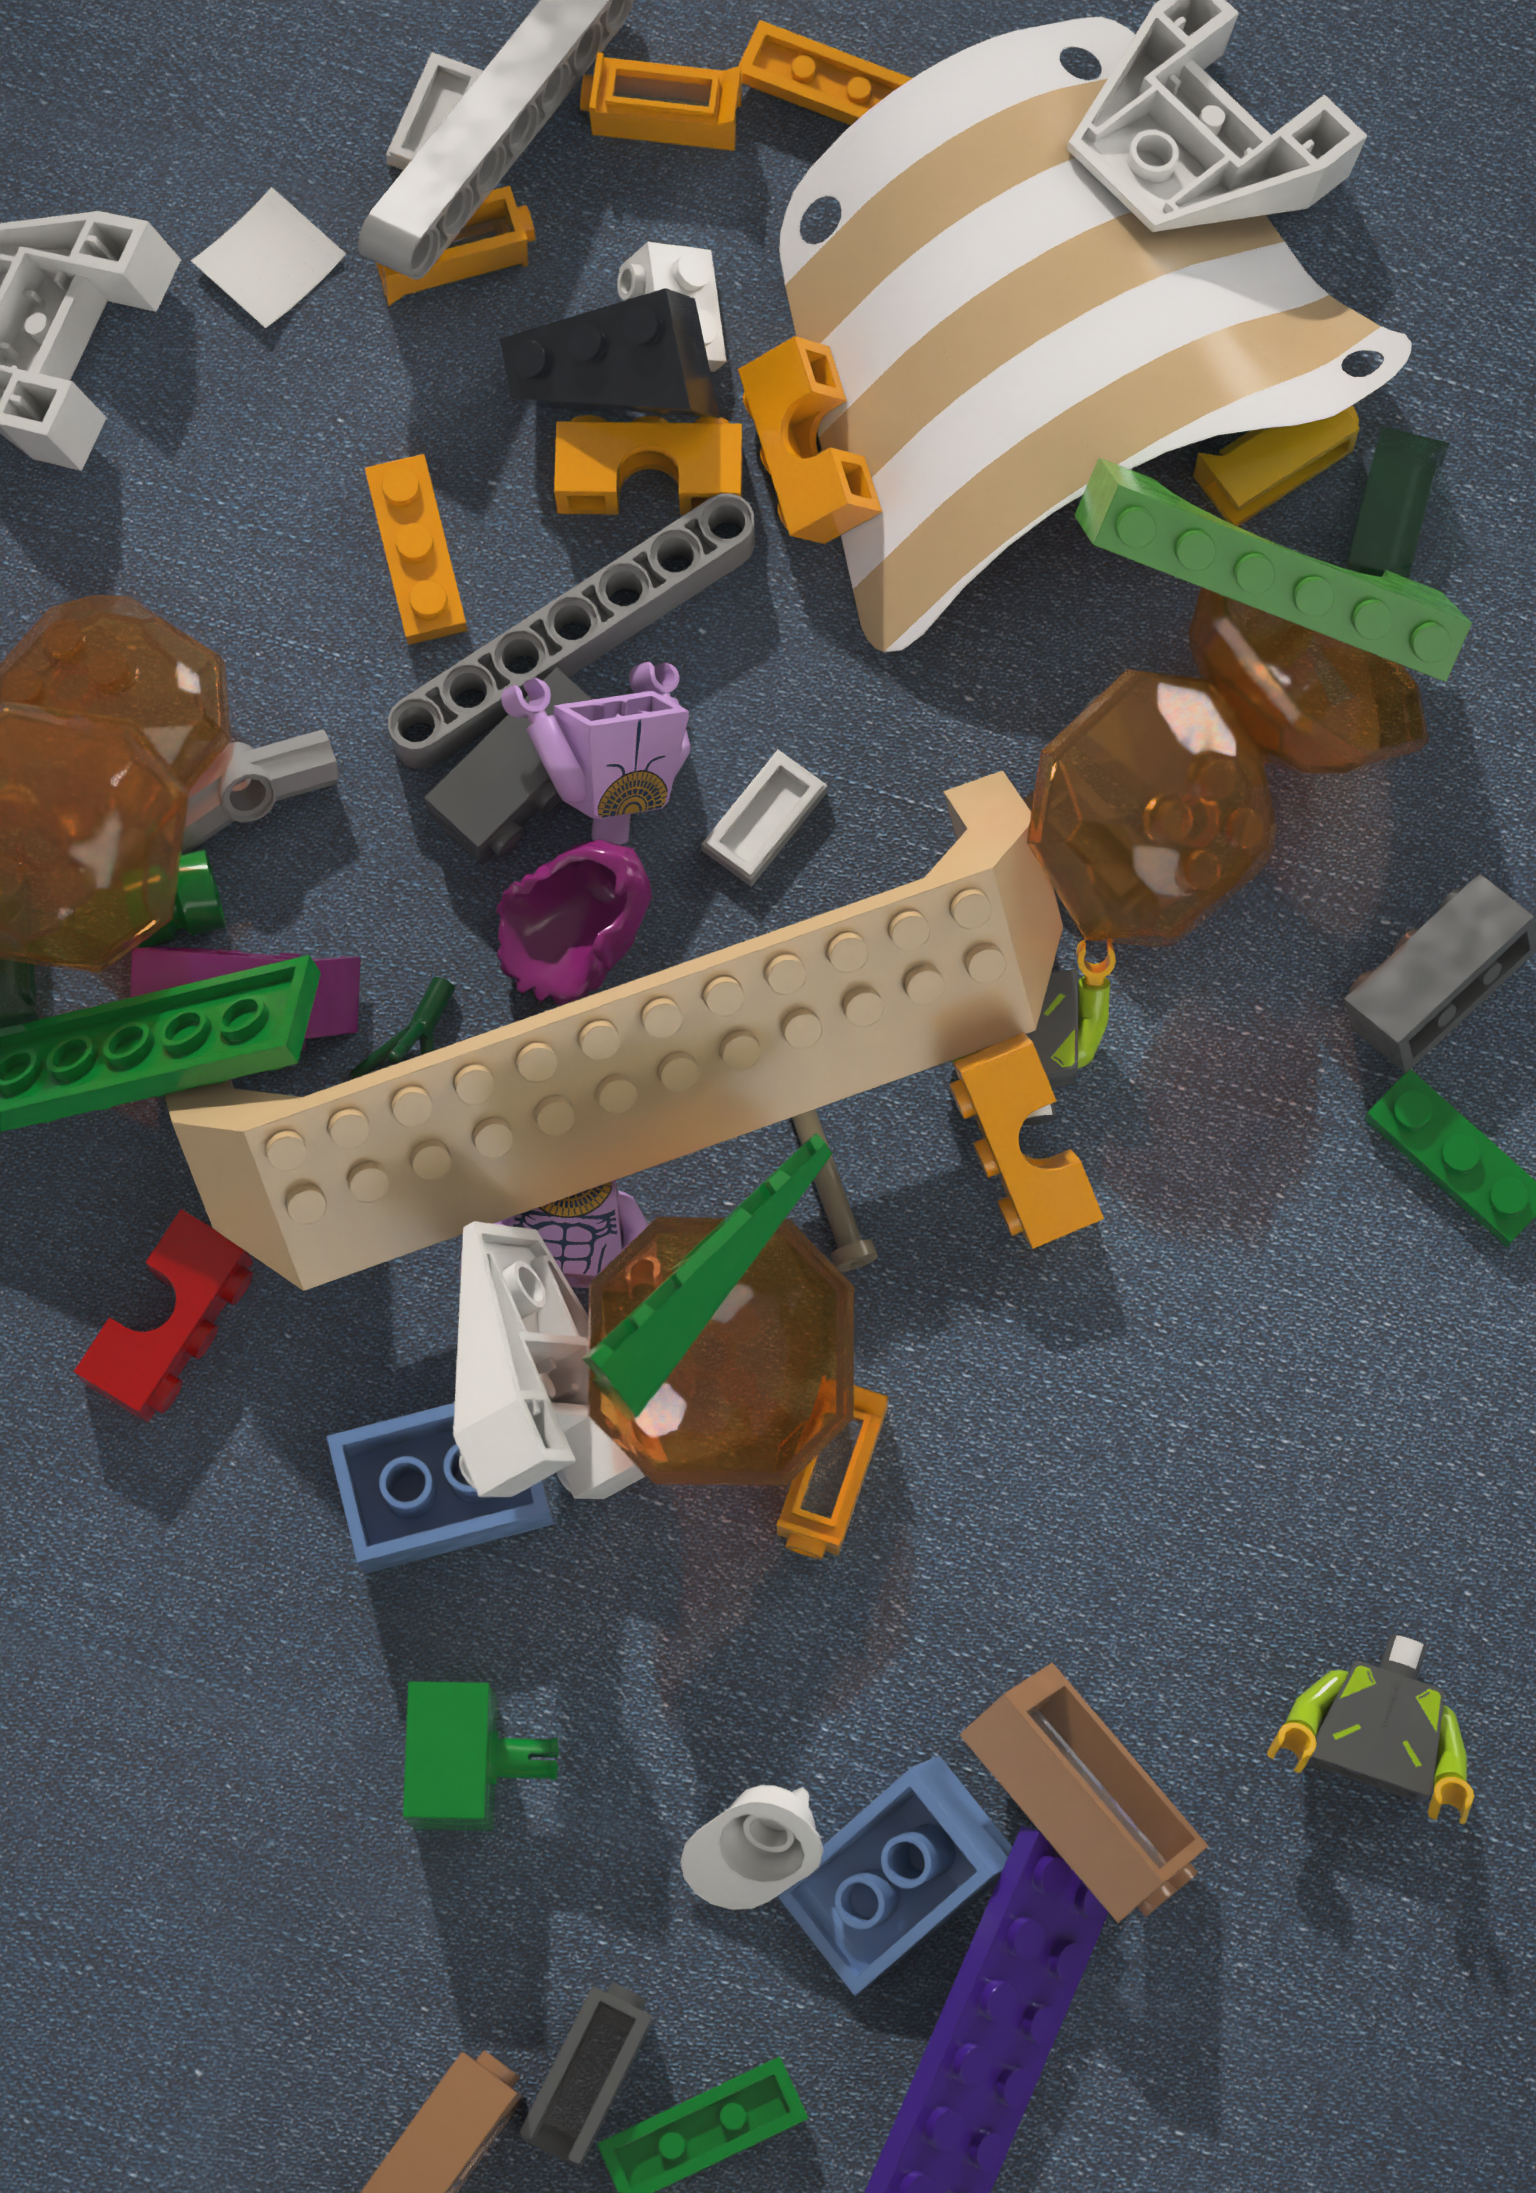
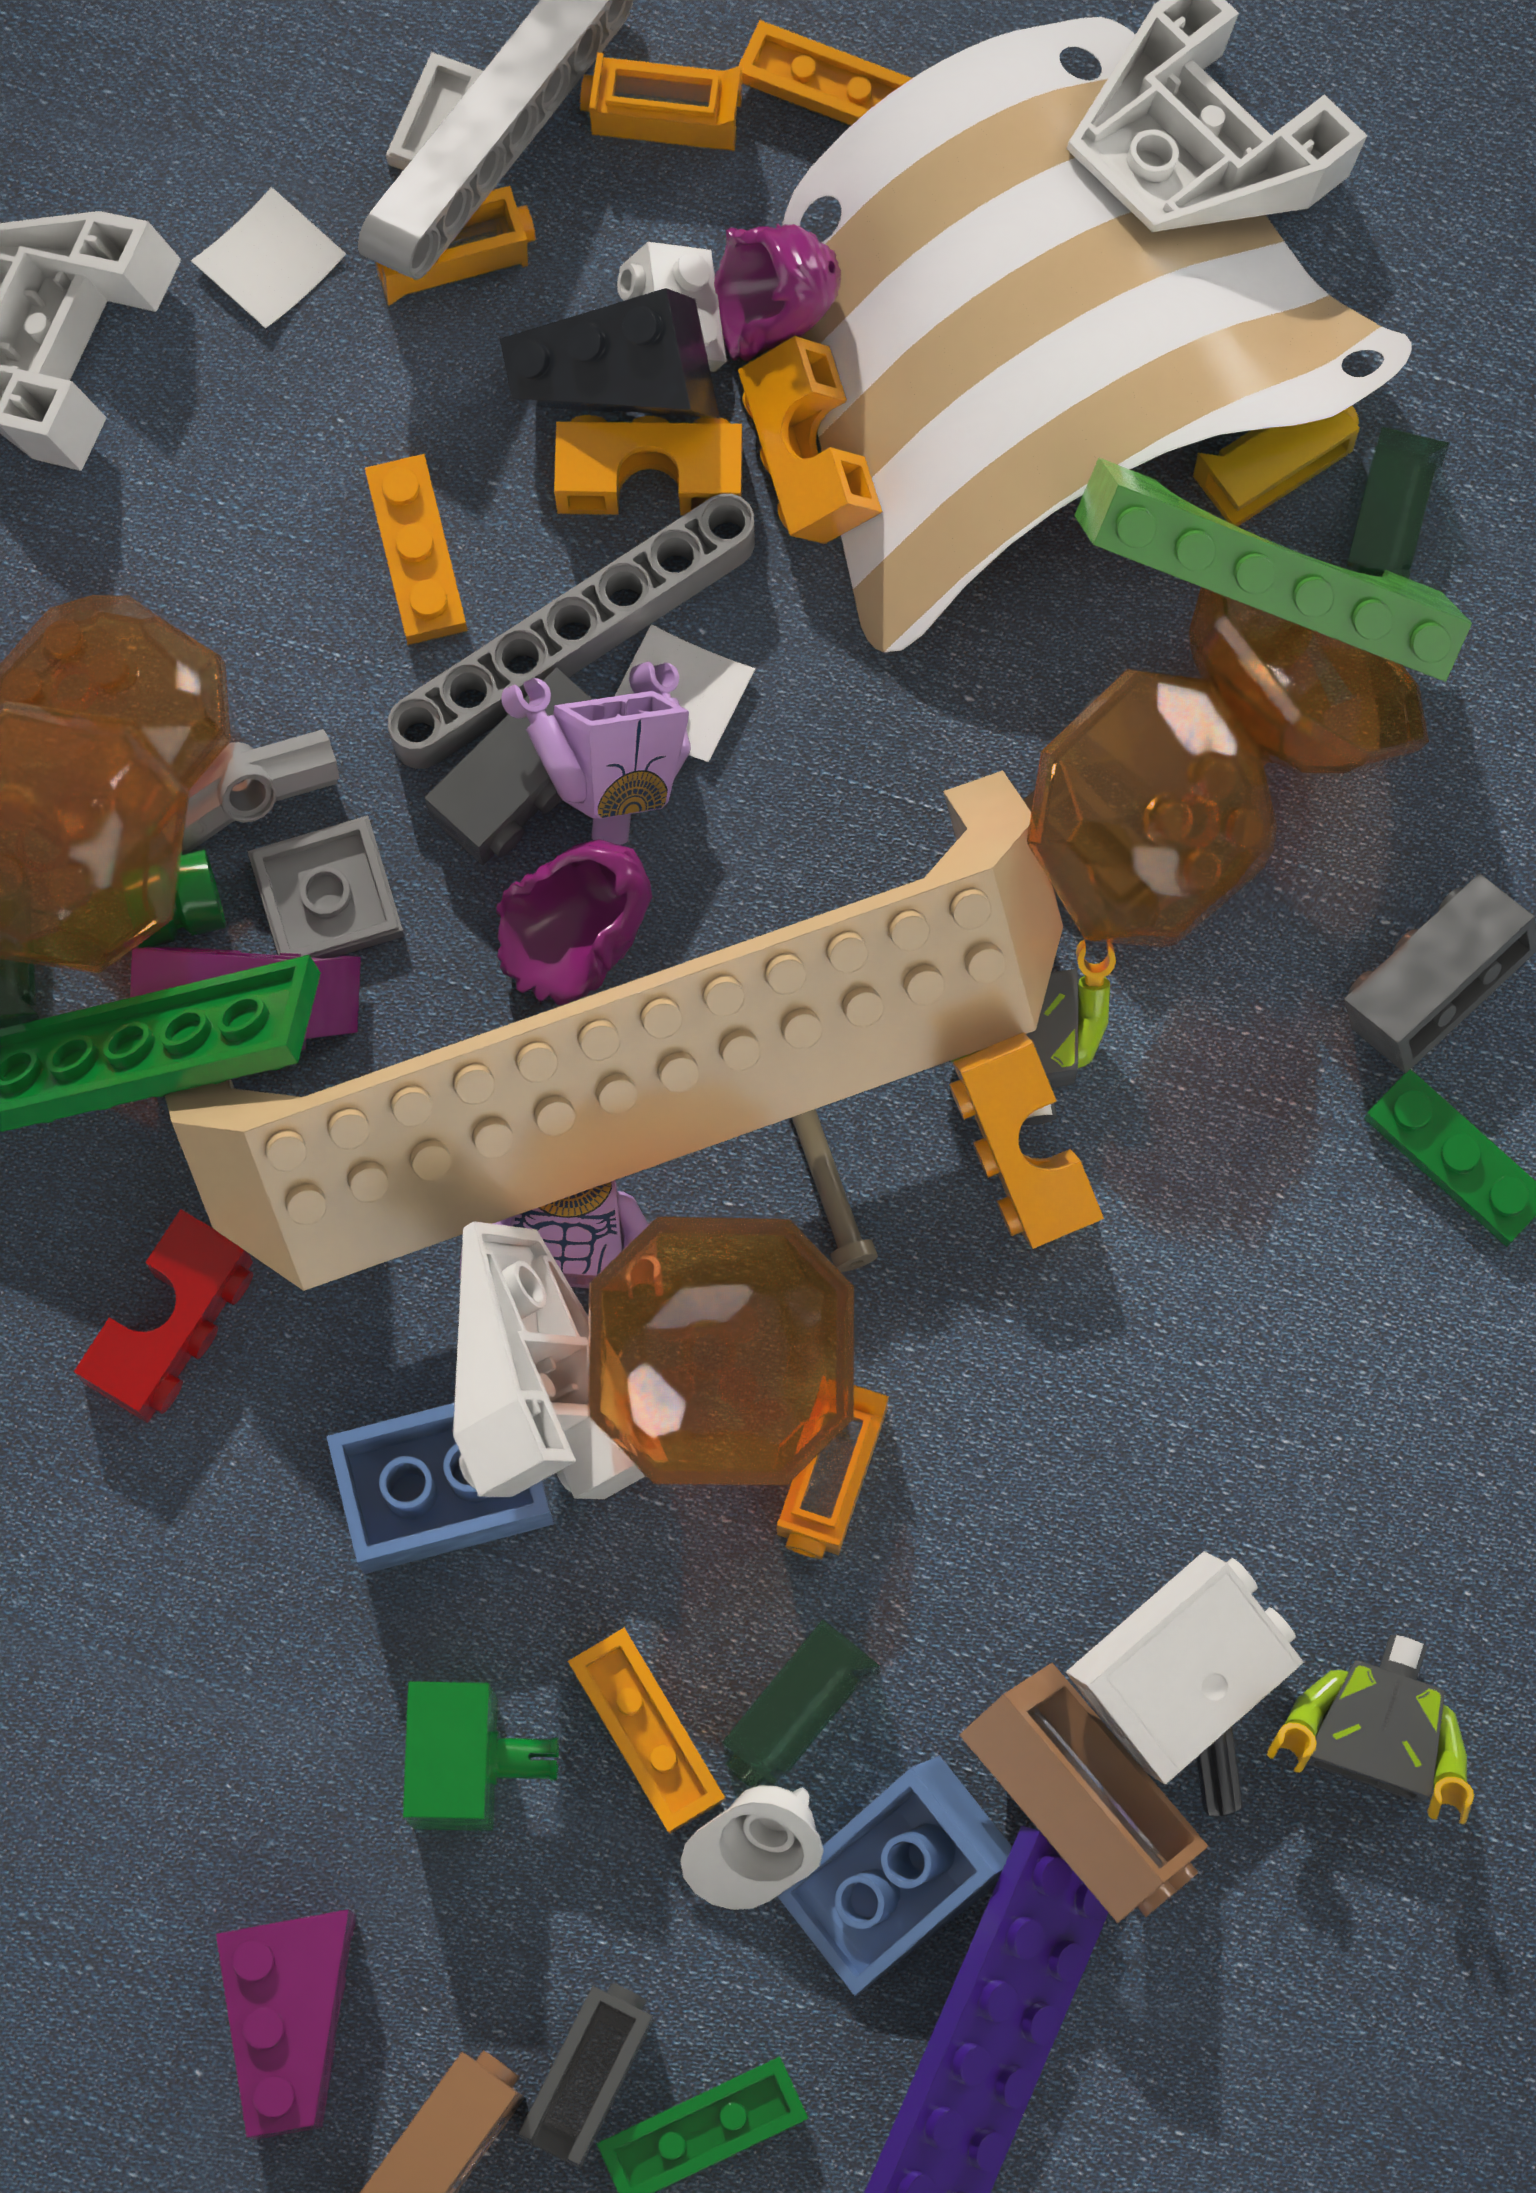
(283, 2016): none -> magenta wedge
(326, 891): none -> light grey tile
(419, 1028): dark green plant -> none
(646, 1730): none -> light orange plate
(660, 1330): green wedge -> none
(706, 687): none -> white sticker
(764, 818): white tile -> none
(773, 287): none -> magenta piece
(796, 1706): none -> clear green window
(1187, 1673): none -> white piece

